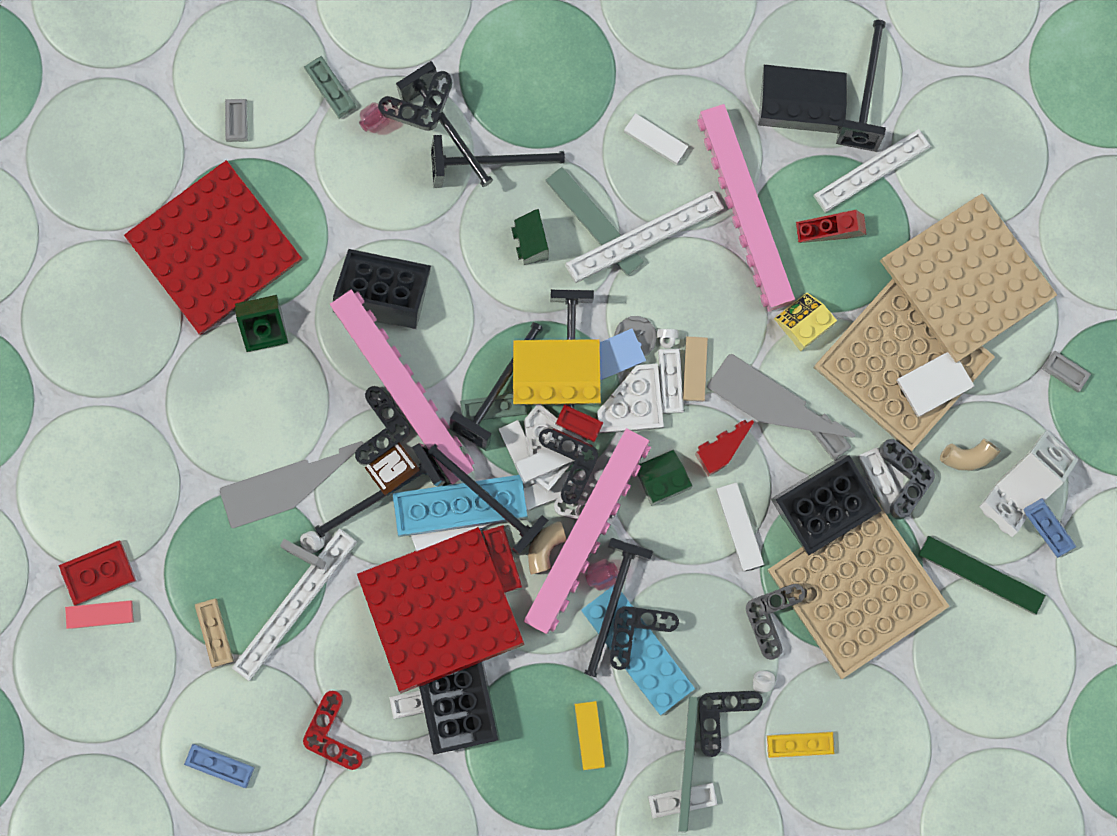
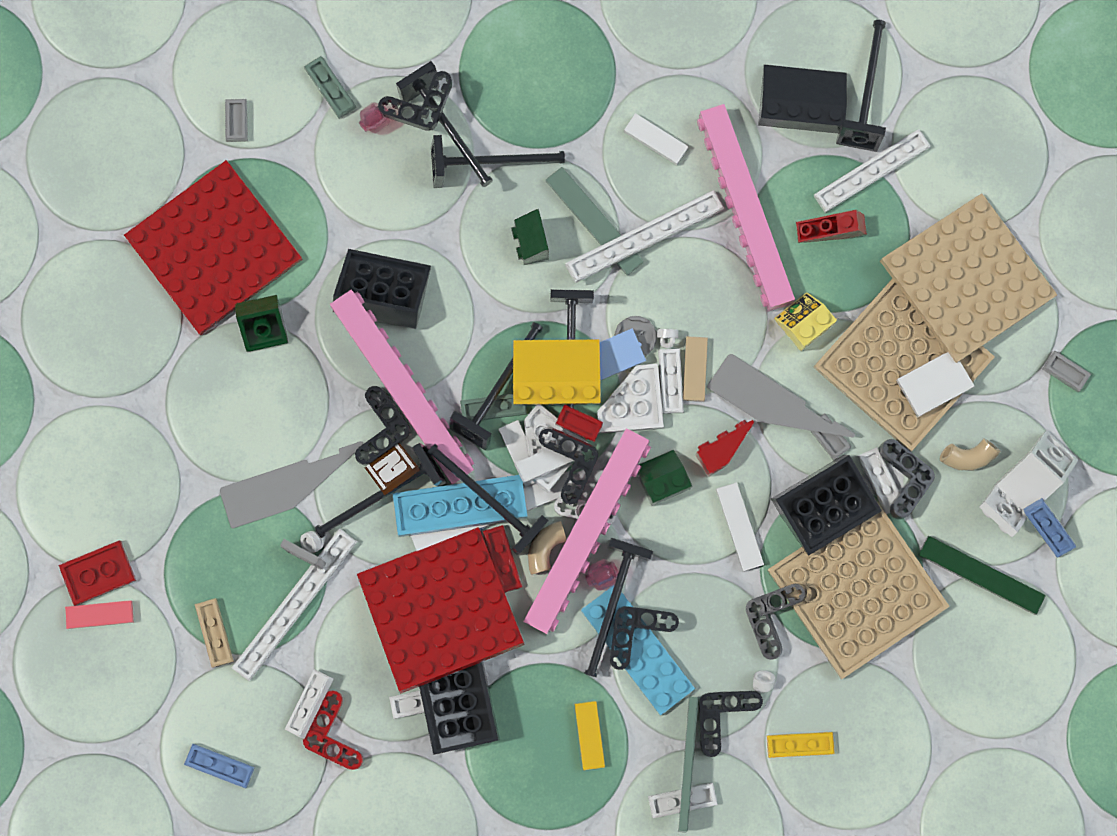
(309, 704): none -> white tile

